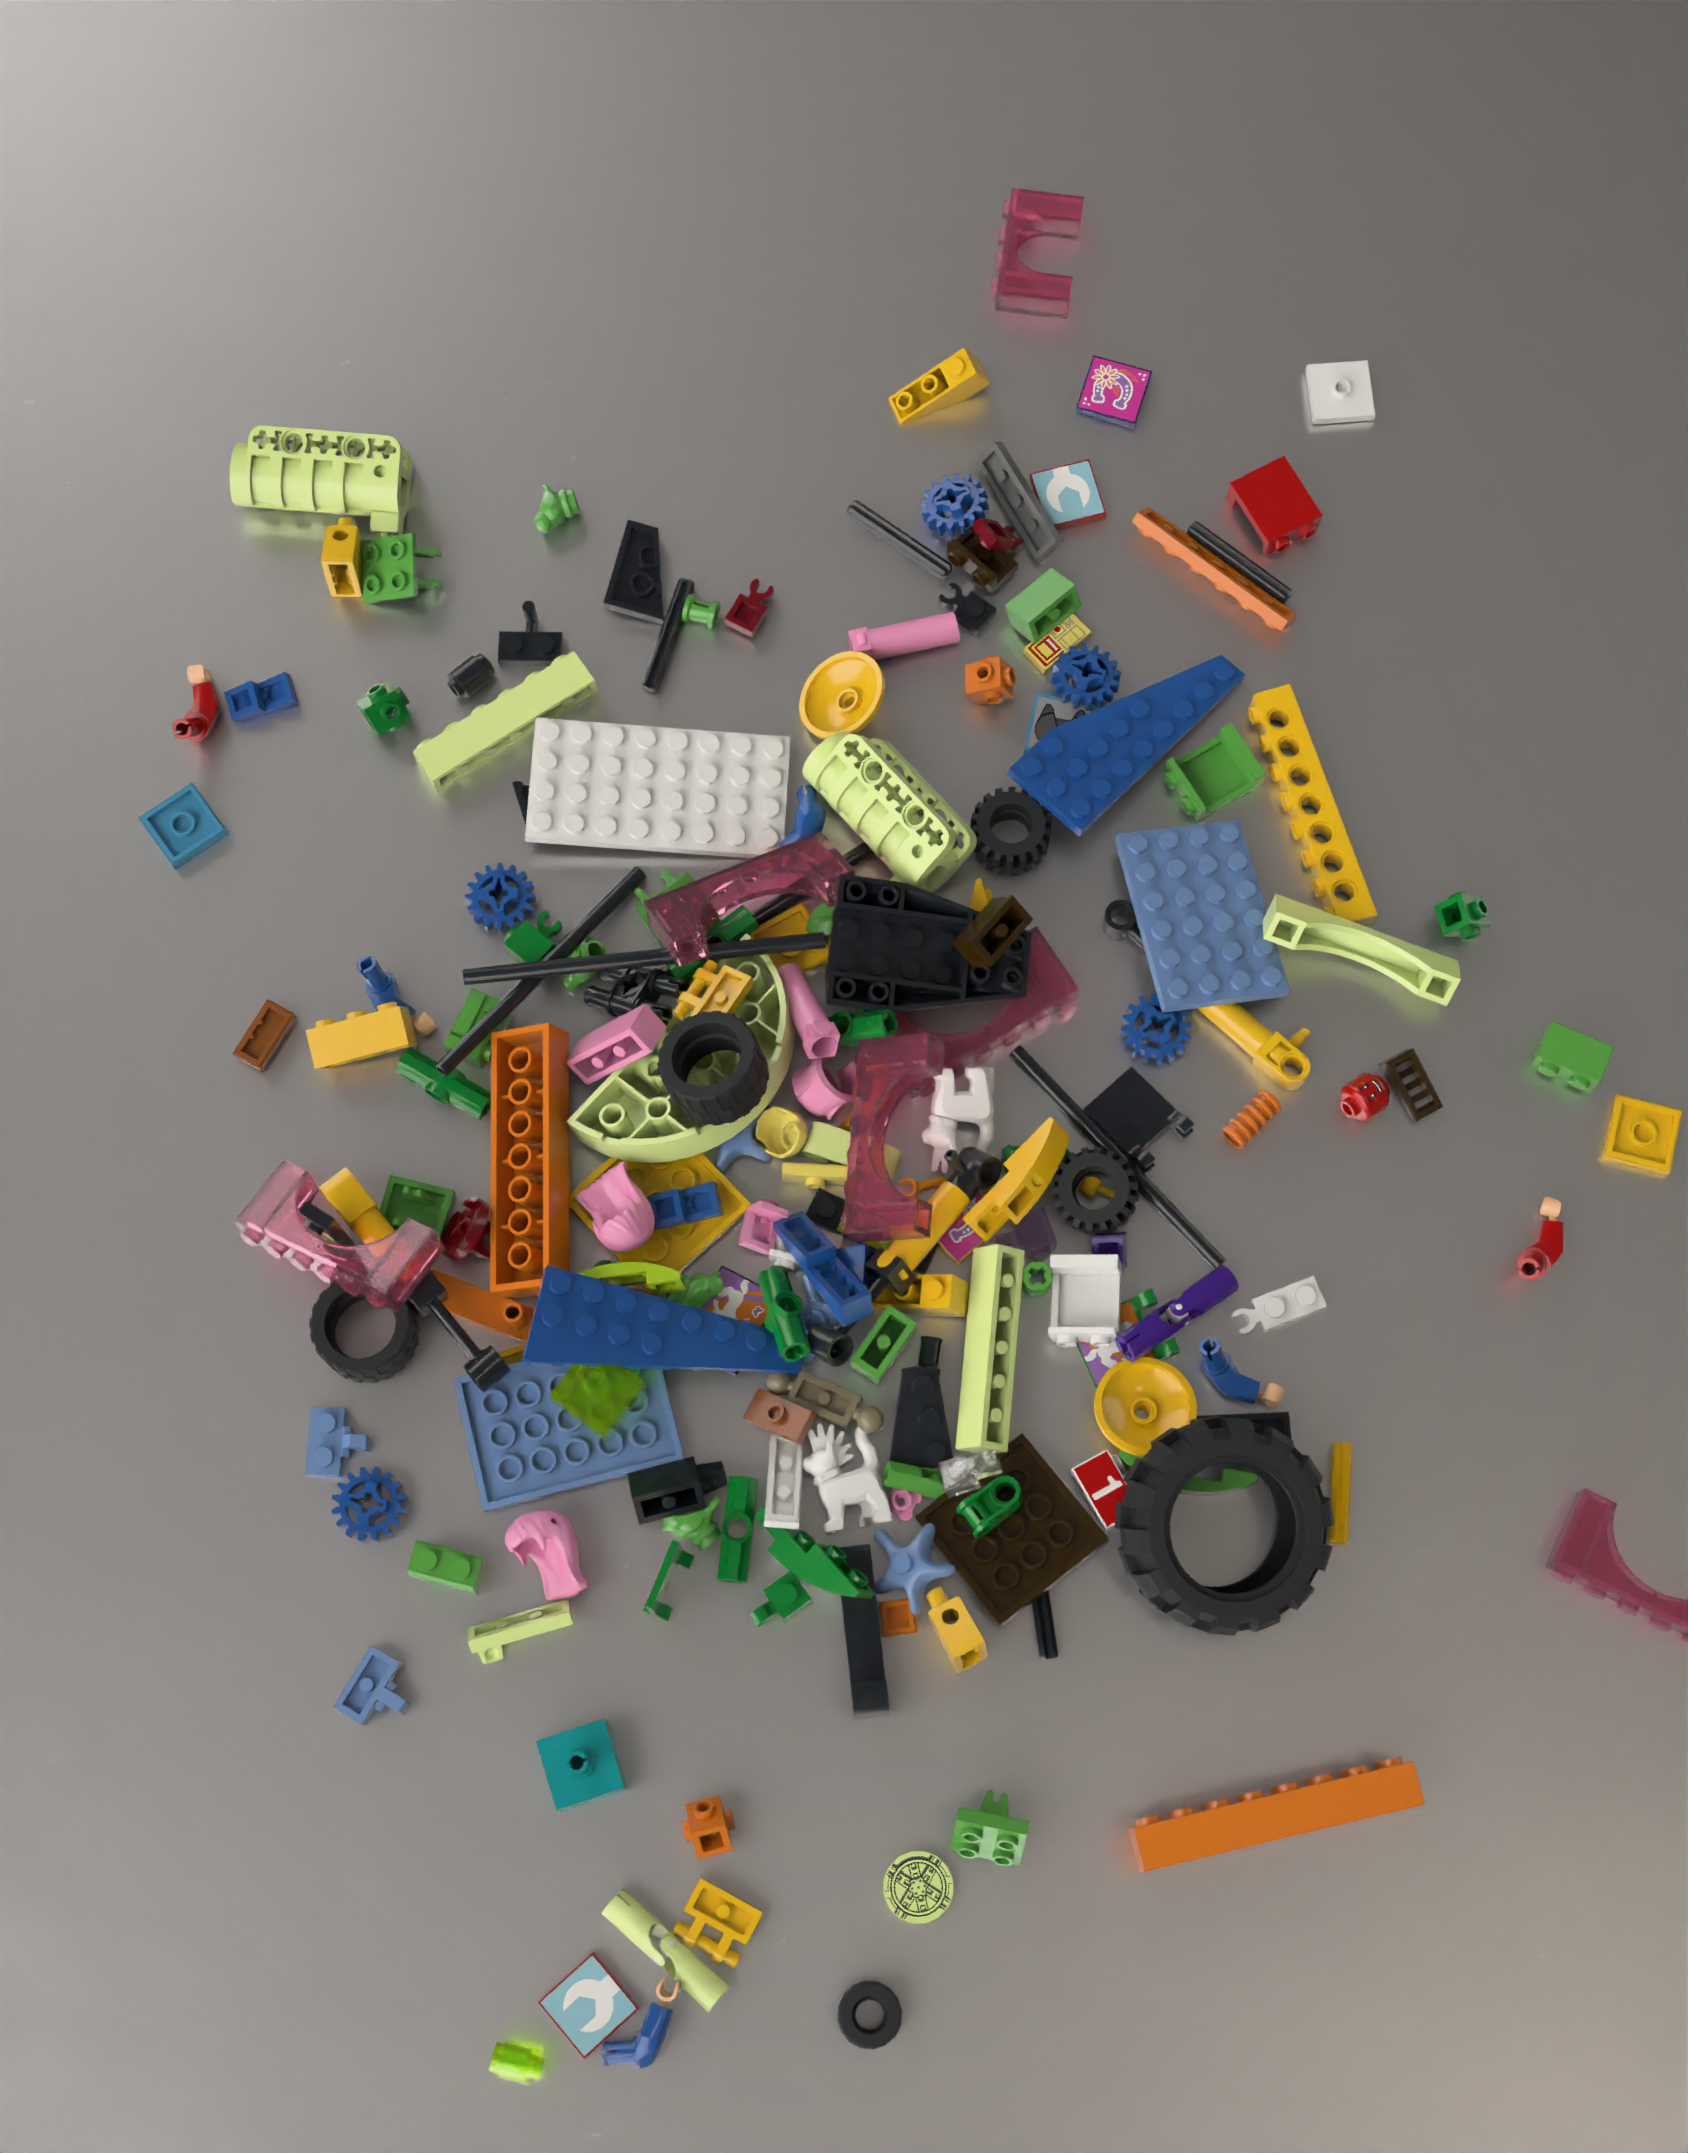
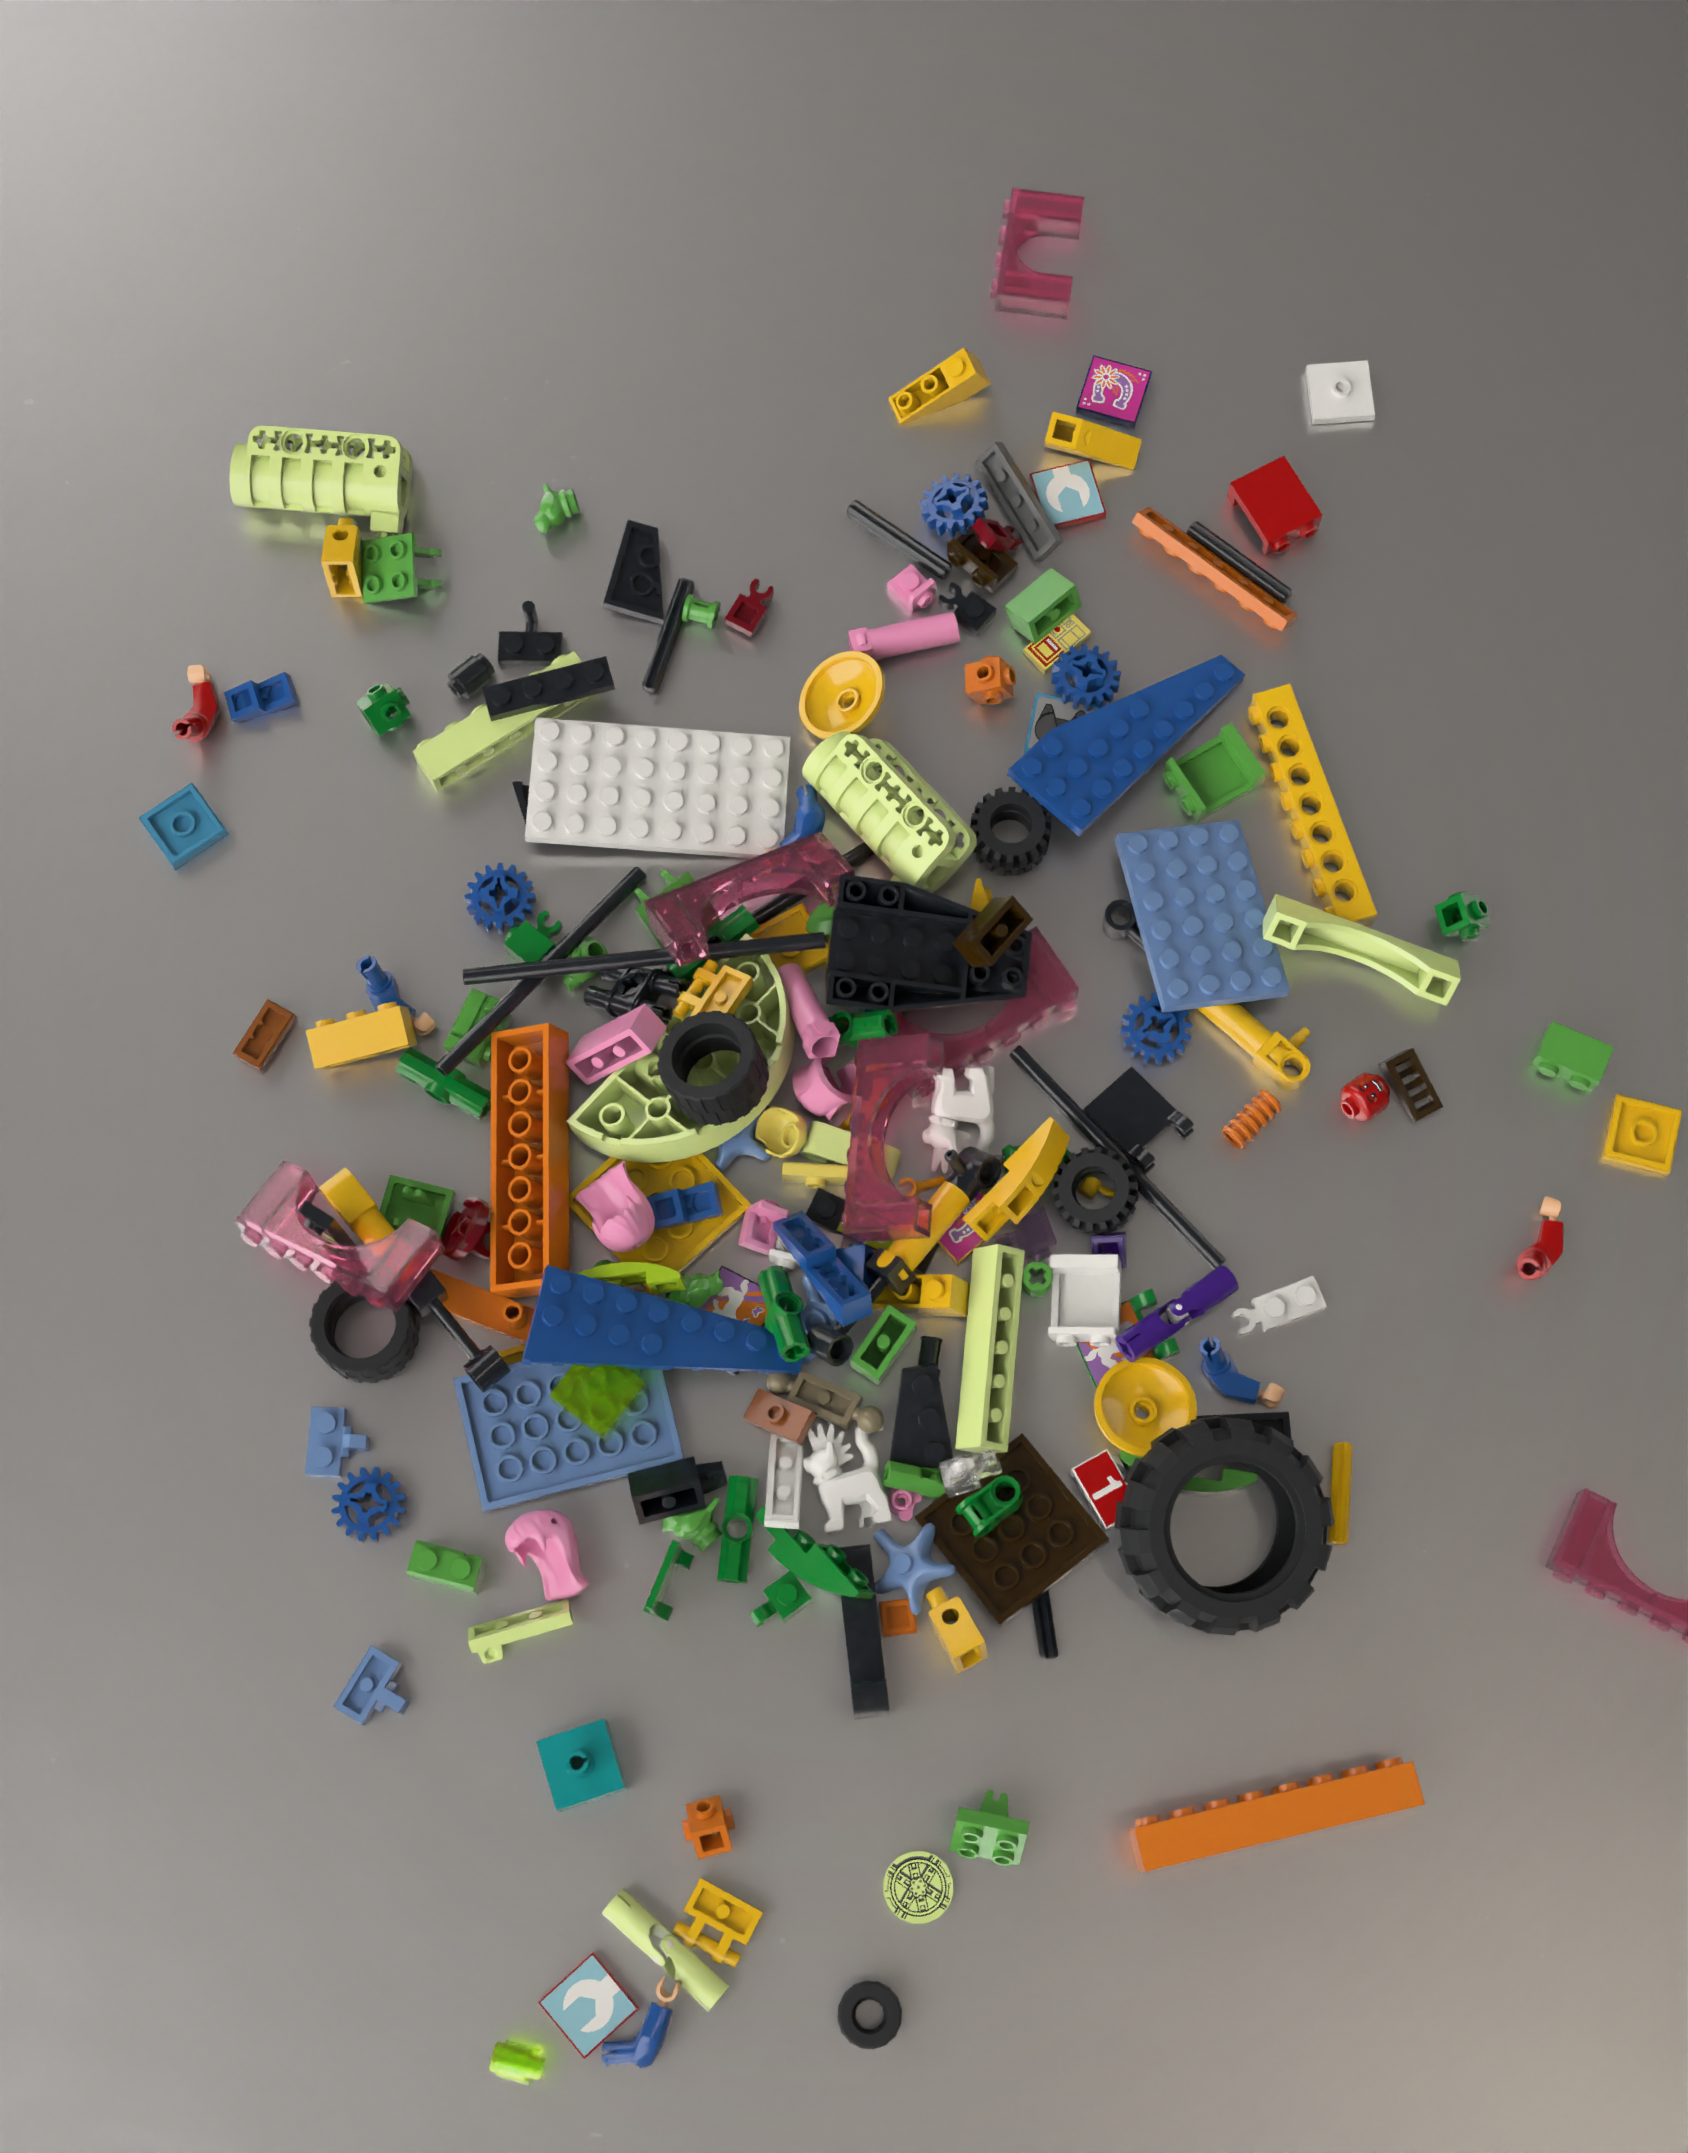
(548, 688): none -> black plate
(913, 588): none -> bright pink bracket
(1091, 441): none -> yellow slope

